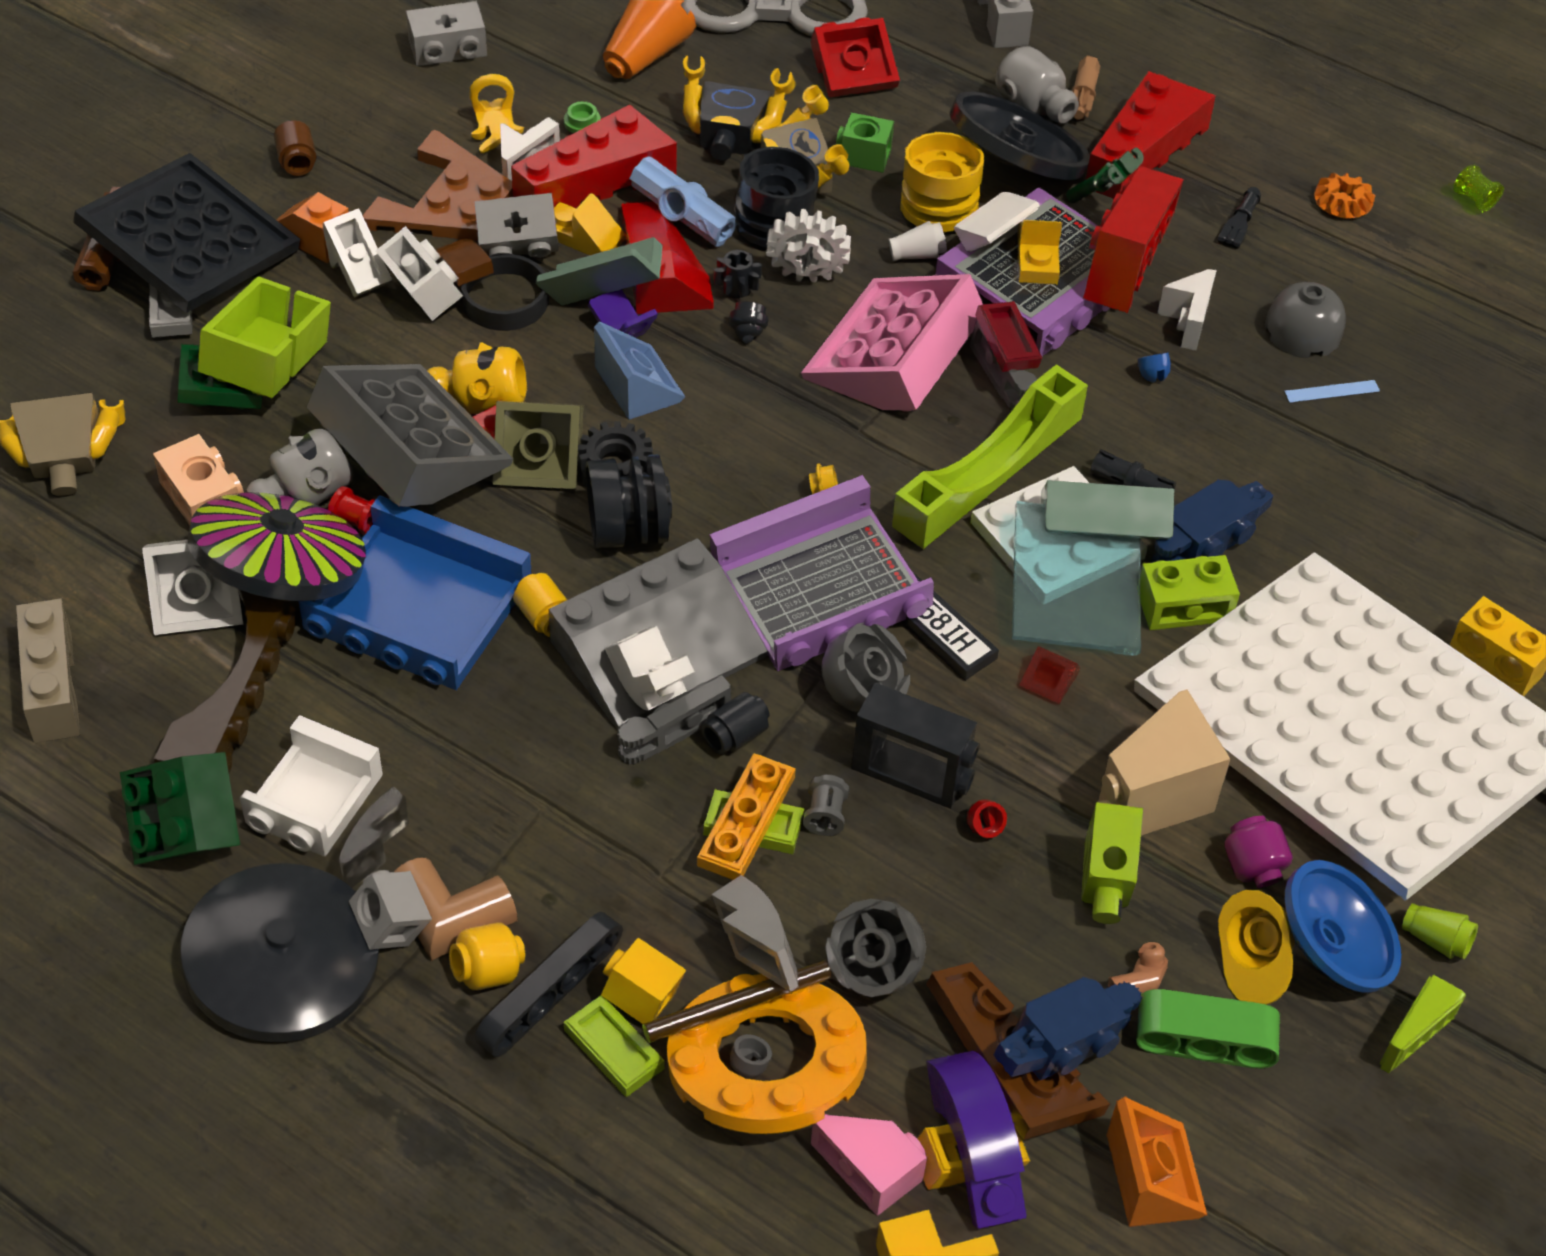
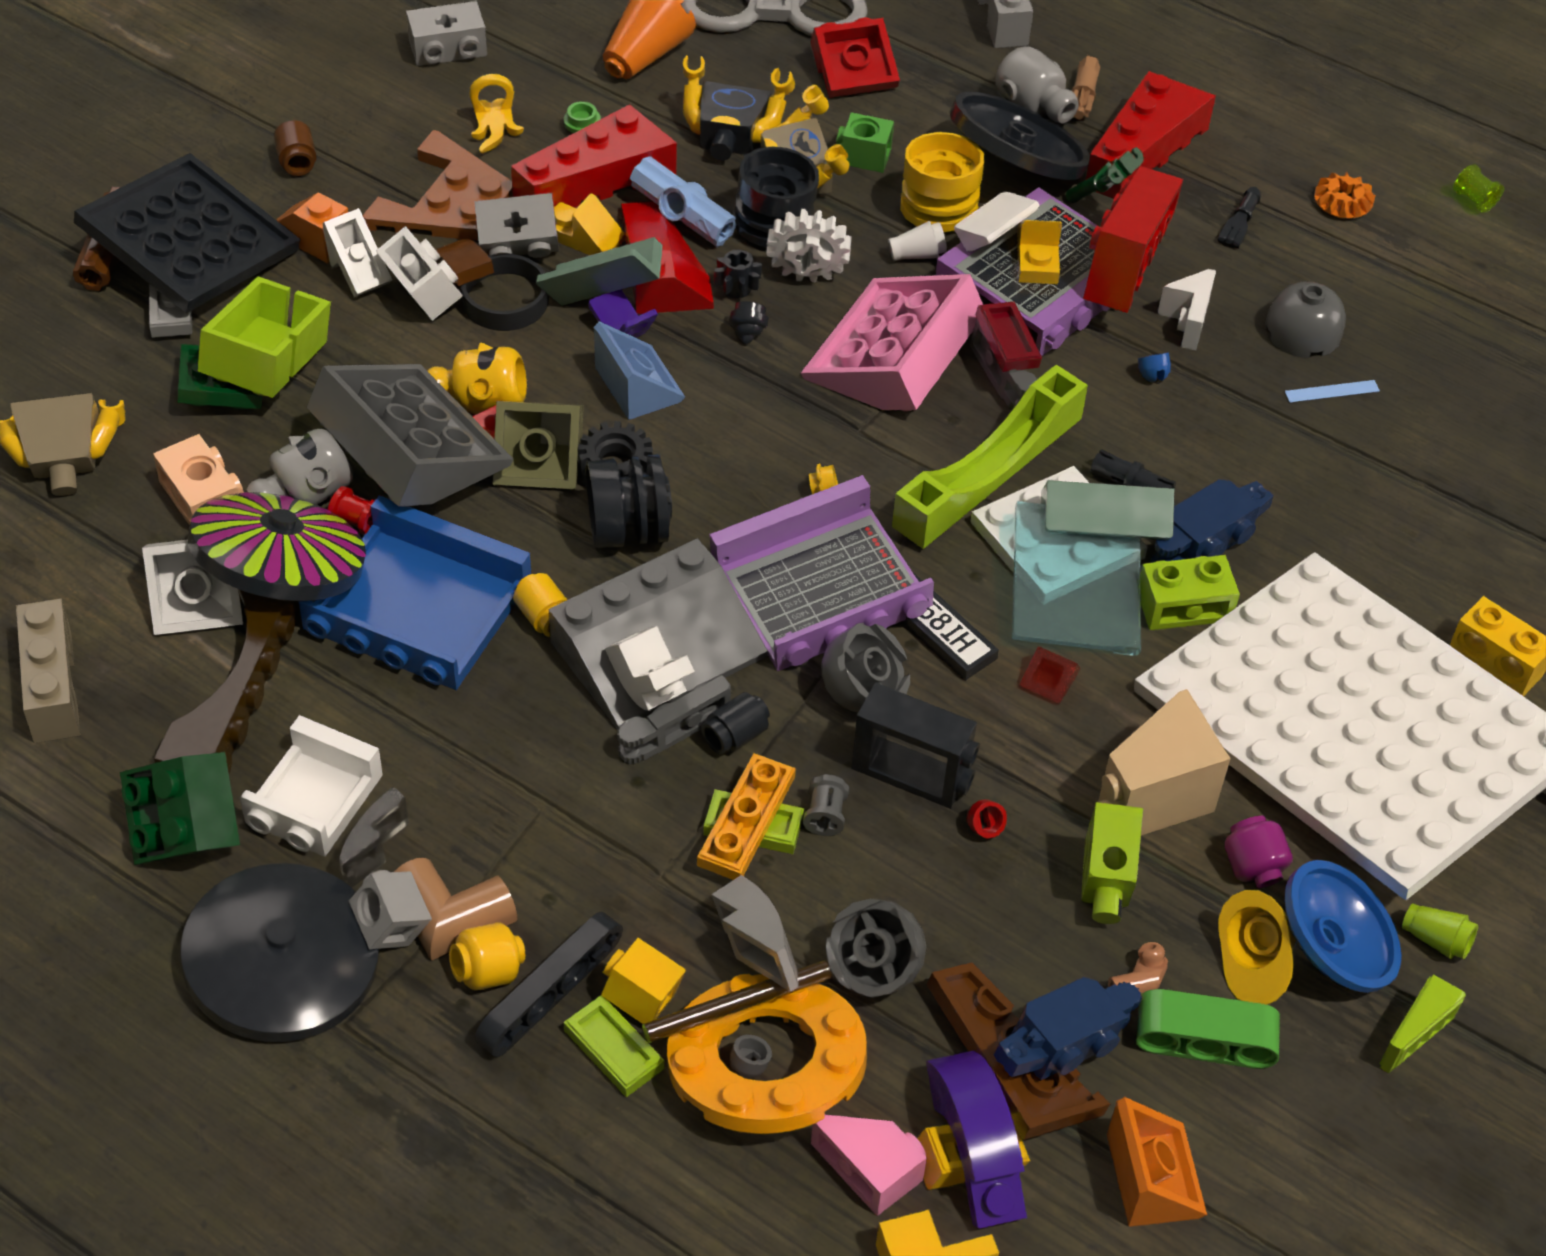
(518, 147): white slope -> none

